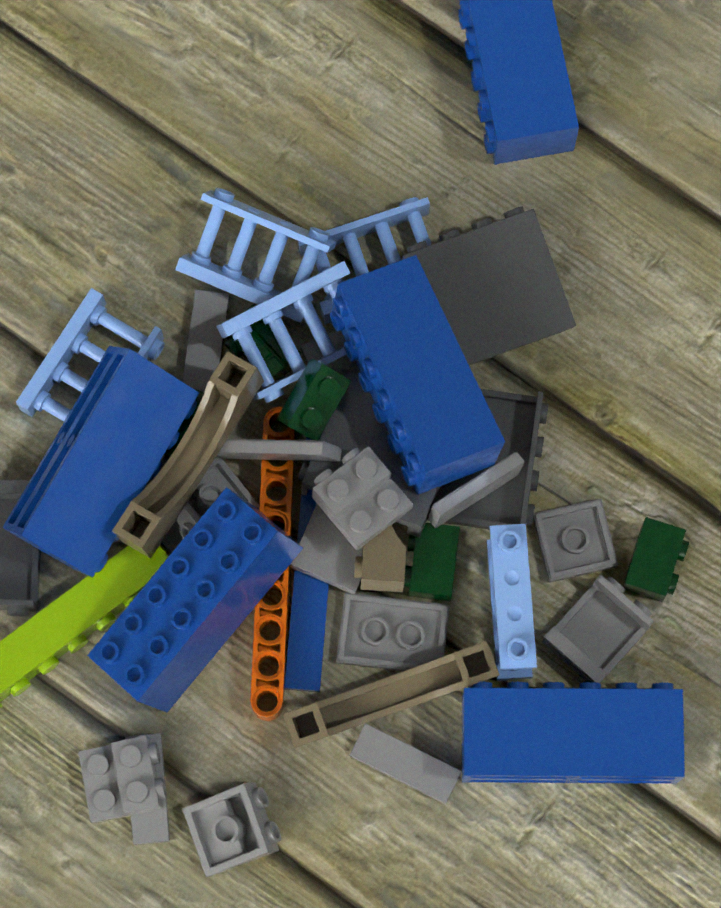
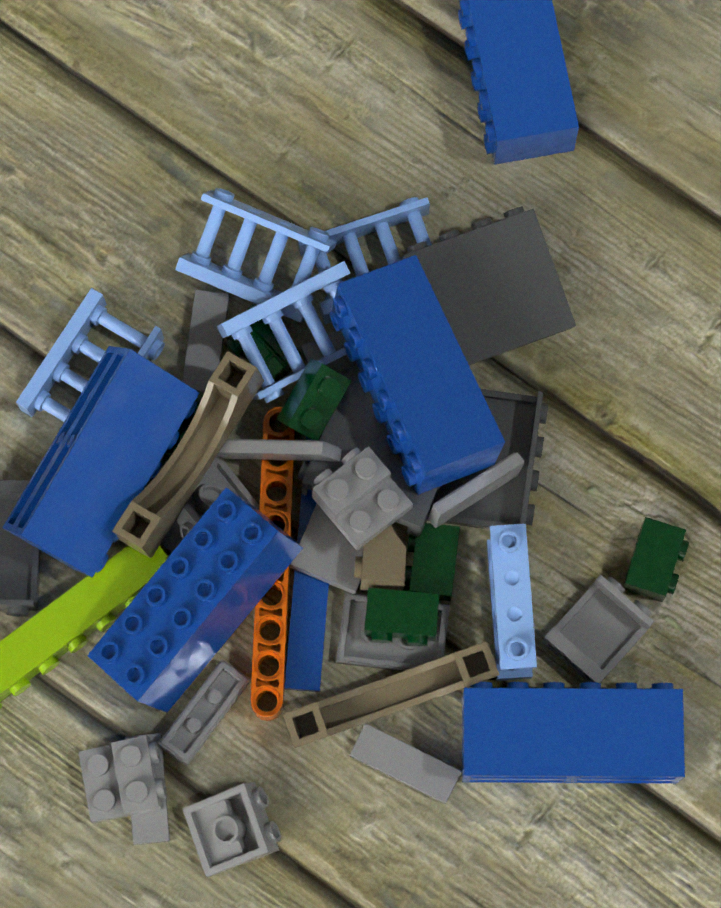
(204, 712): none -> light grey tile
(401, 616): none -> dark green brick
(575, 540): light grey tile -> none

